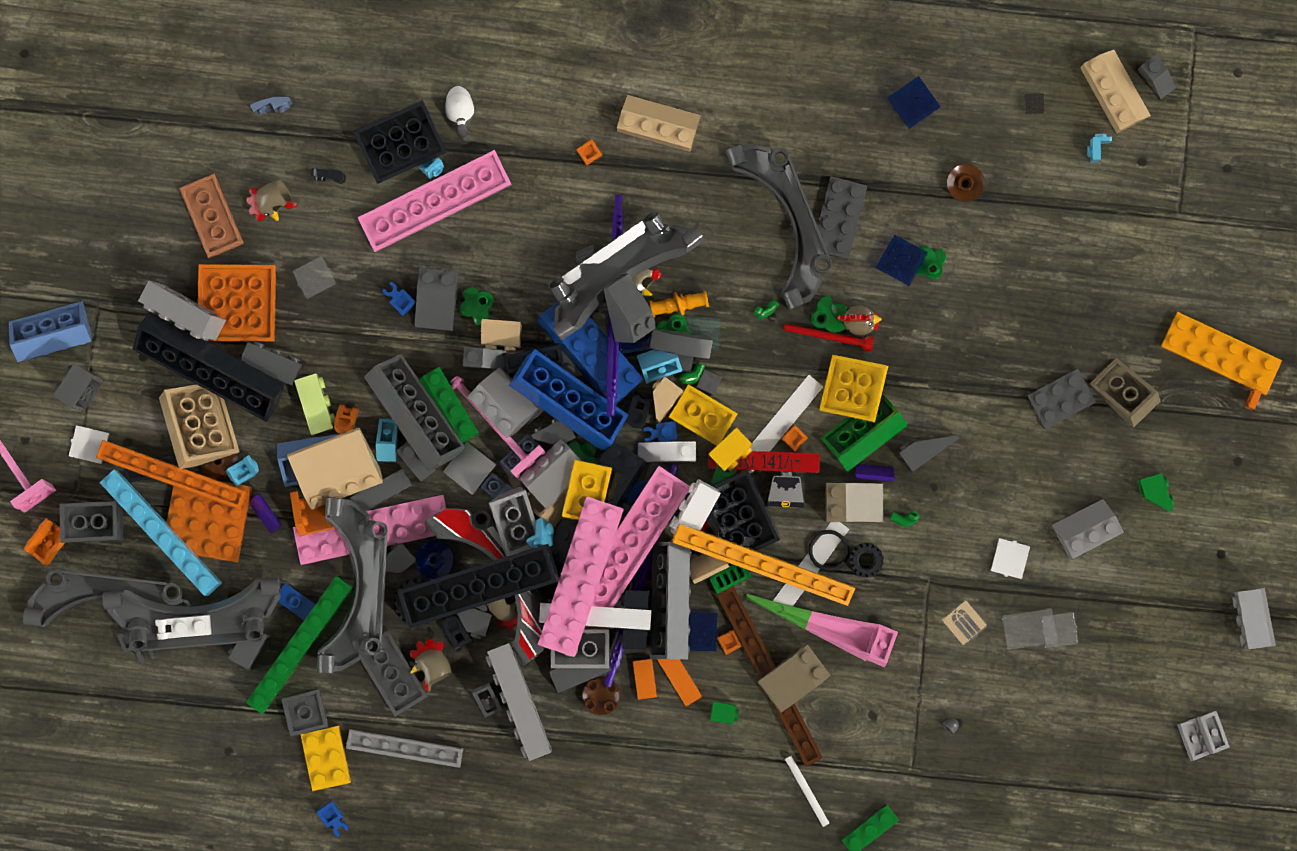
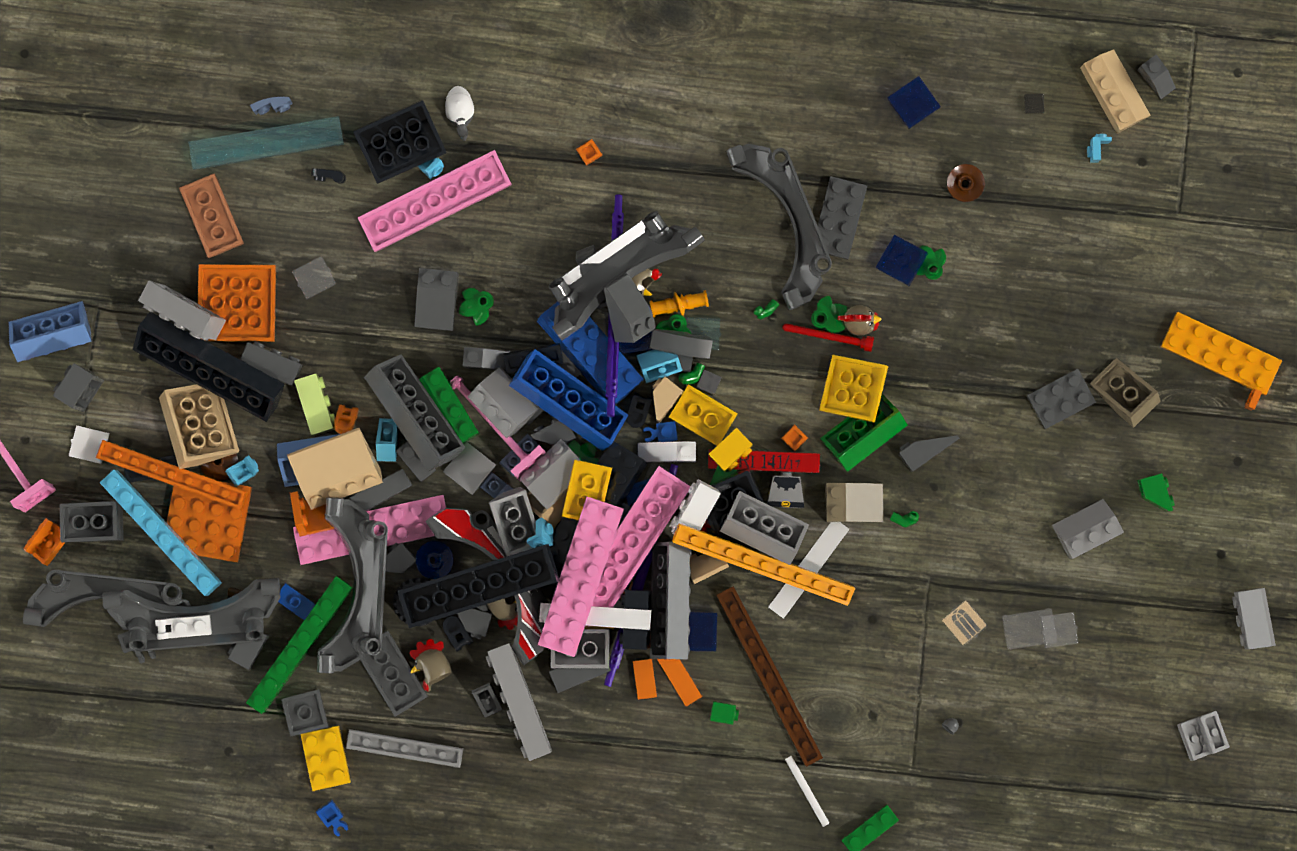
(265, 513): dark purple slope -> none
(266, 143): none -> clear light blue plate
(269, 200): dark tan piece -> none
(401, 300): blue plate -> none
(501, 334): tan slope -> none
(600, 698): reddish brown dish -> none
(658, 123): tan slope -> none
(726, 586): green slope -> none
(729, 642): orange tile -> none
(764, 528): none -> light grey slope
(787, 415): white sticker -> none
(794, 678): dark tan slope -> none
(811, 550): black tyre -> none
(859, 638): bright pink plate -> none
(866, 548): black tyre -> none
(873, 472): dark purple slope -> none
(1010, 558): white piece -> none

